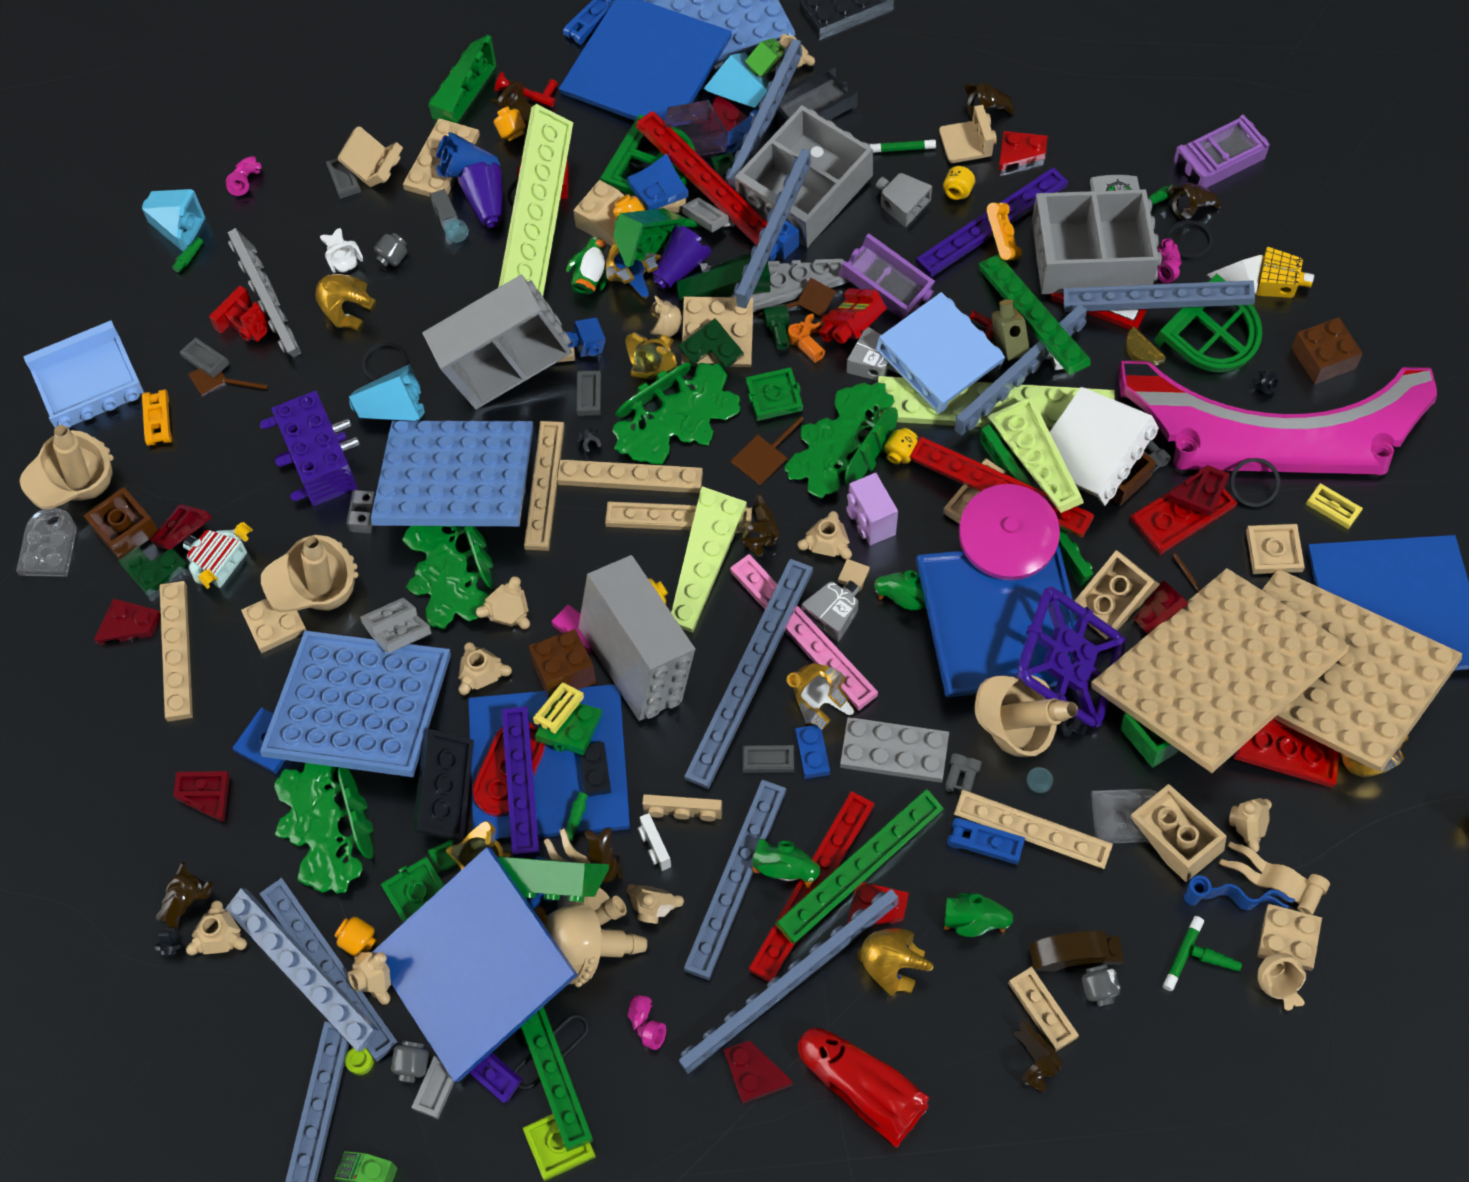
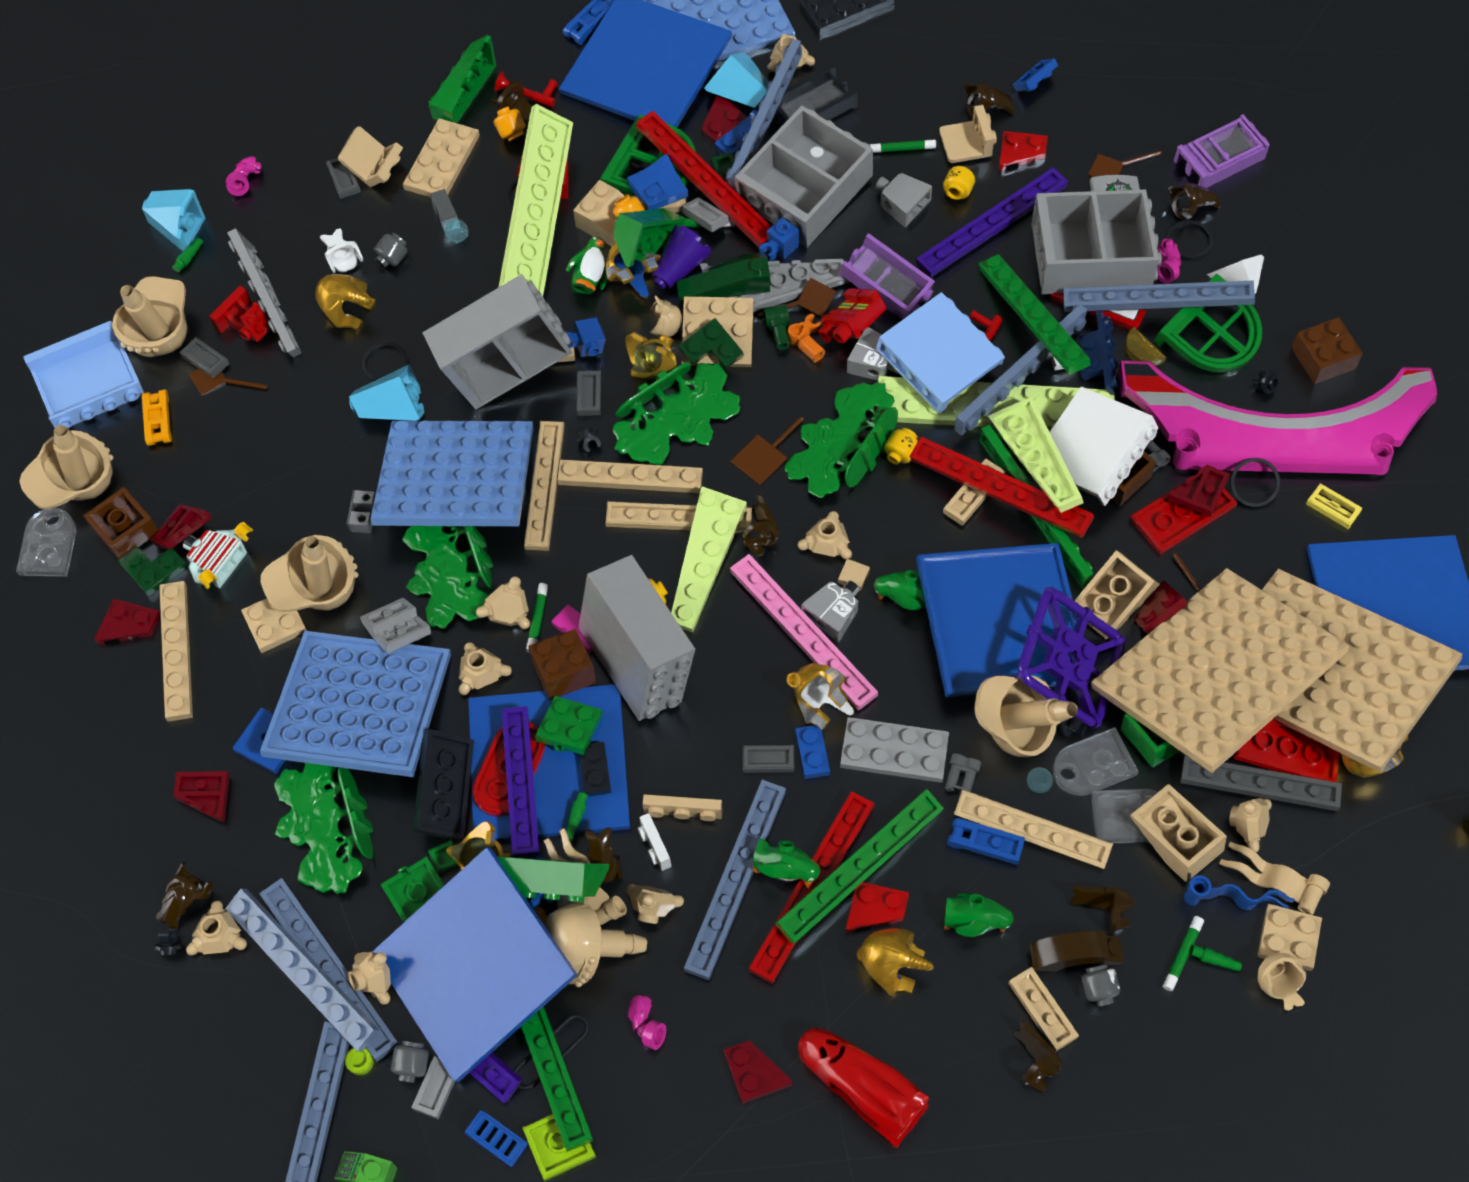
(151, 317): none -> tan piece
(314, 447): dark purple piece -> none
(355, 936): light orange head -> none
(457, 154): blue cone -> none
(476, 1124): none -> blue slope
(484, 191): dark purple cone -> none
(537, 615): none -> green bar
(551, 722): light yellow tile -> none
(701, 125): clear purple panel -> none
(748, 674): sand blue plate -> none
(765, 57): bright green slope -> none
(769, 235): sand blue plate -> none
(774, 394): green plate -> none
(781, 986): sand blue plate -> none
(872, 509): lavender brick -> none
(1003, 231): light orange plate -> none
(1009, 532): dark pink dish -> none
(1010, 331): olive torso -> none
(1037, 73): none -> blue plate
(1095, 762): none -> clear plate
(1099, 348): none -> dark blue bracket
(1108, 166): none -> reddish brown piece
(1108, 899): none -> dark brown hair
(1160, 195): green animal -> none
(1264, 784): none -> dark grey plate
(1275, 548): tan plate -> none
(1282, 274): yellow torso -> none

